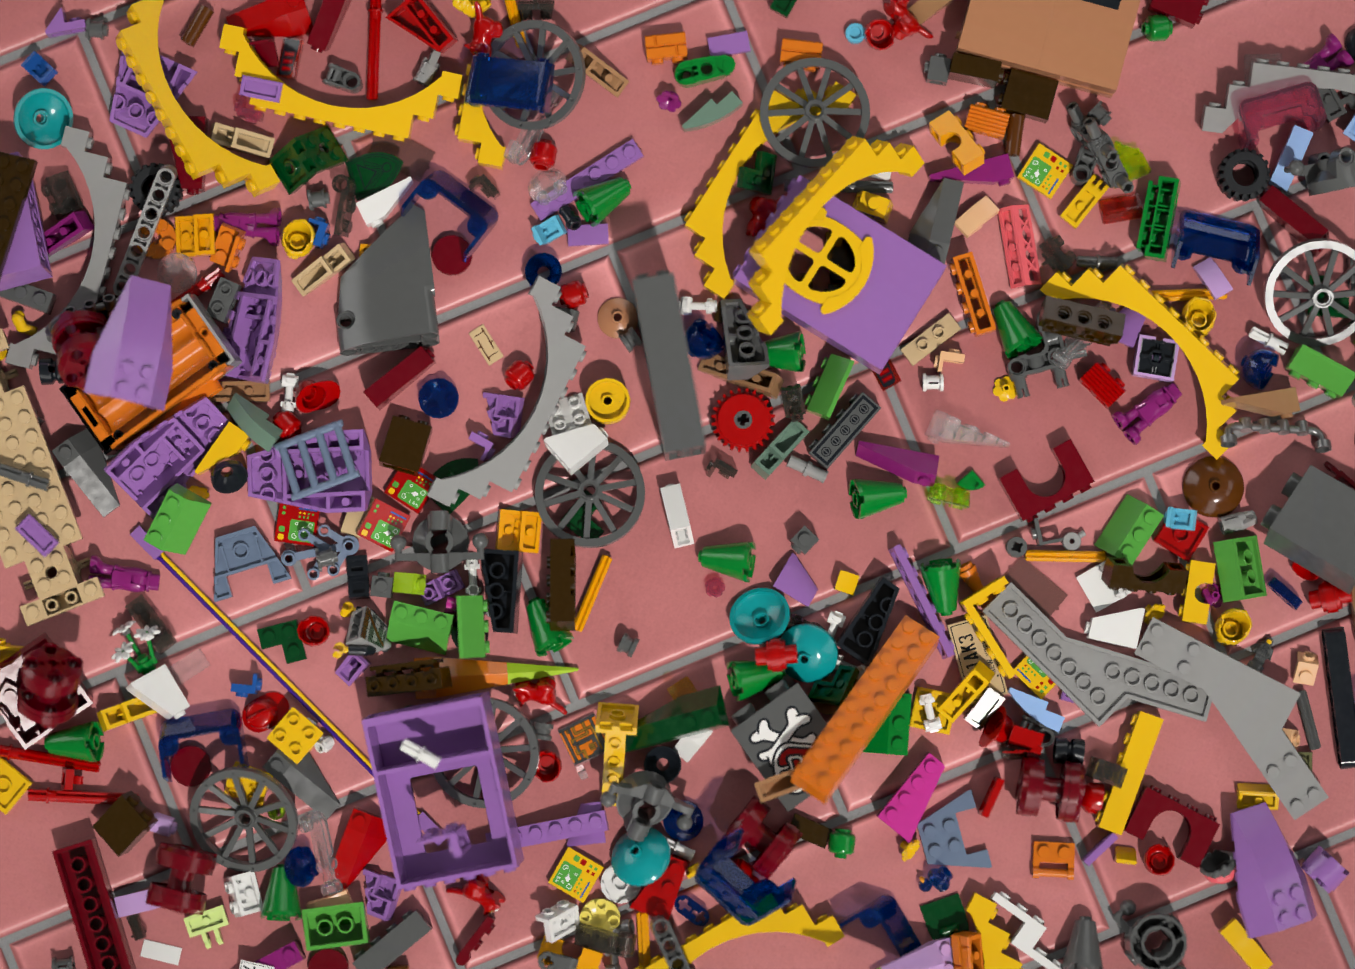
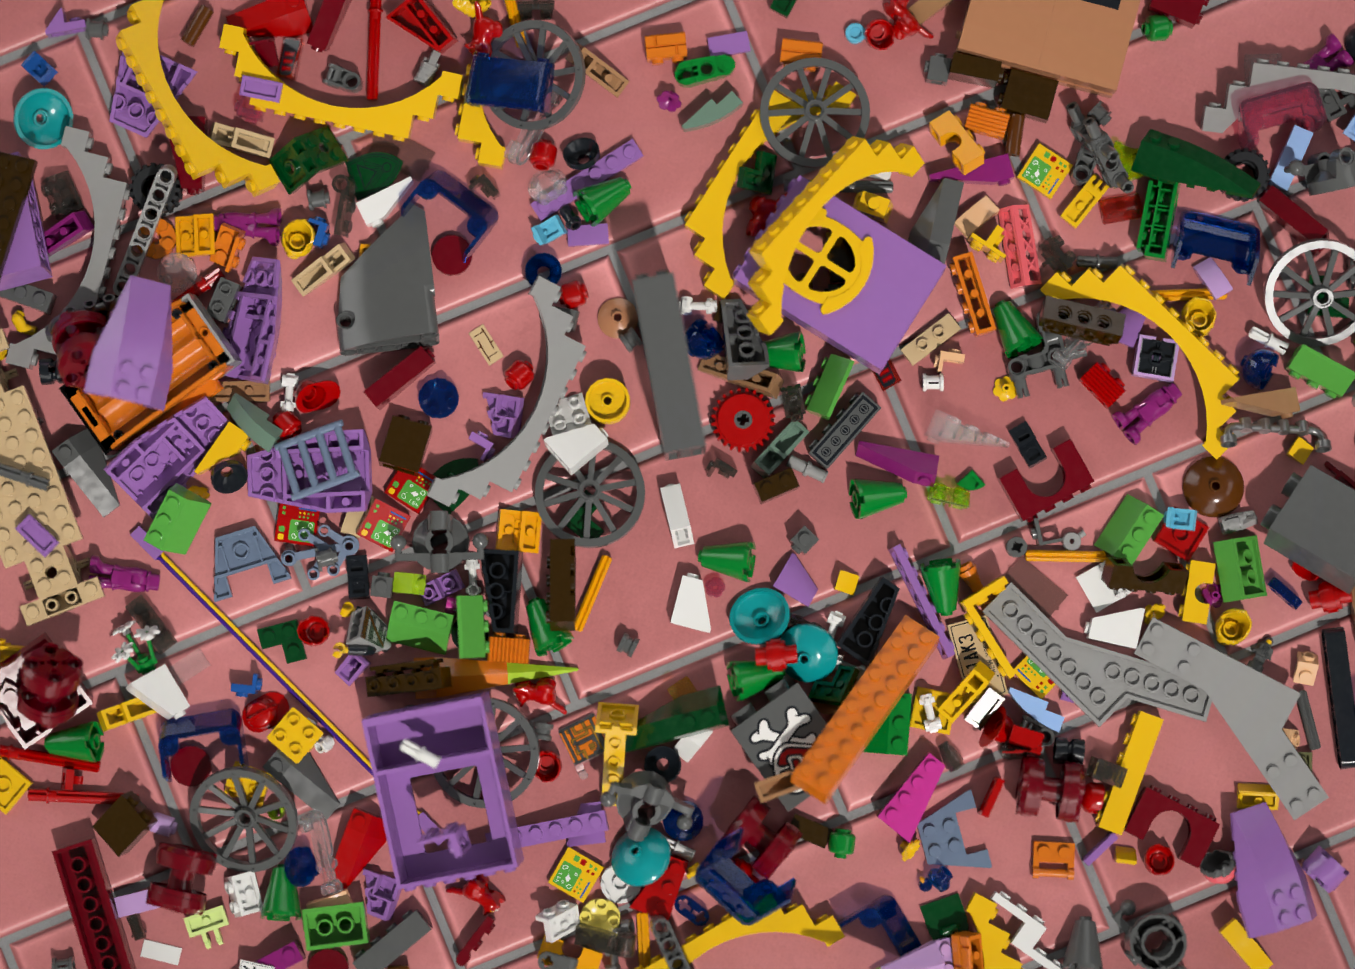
(509, 649): none -> orange brick
(580, 149): none -> black piece
(691, 605): none -> white slope
(776, 486): none -> dark brown brick
(951, 758): none -> clear smoke cone
(989, 246): none -> yellow bracket
(1027, 444): none -> black slope
(1179, 161): none -> dark green wedge
(1299, 450): none -> yellow slope

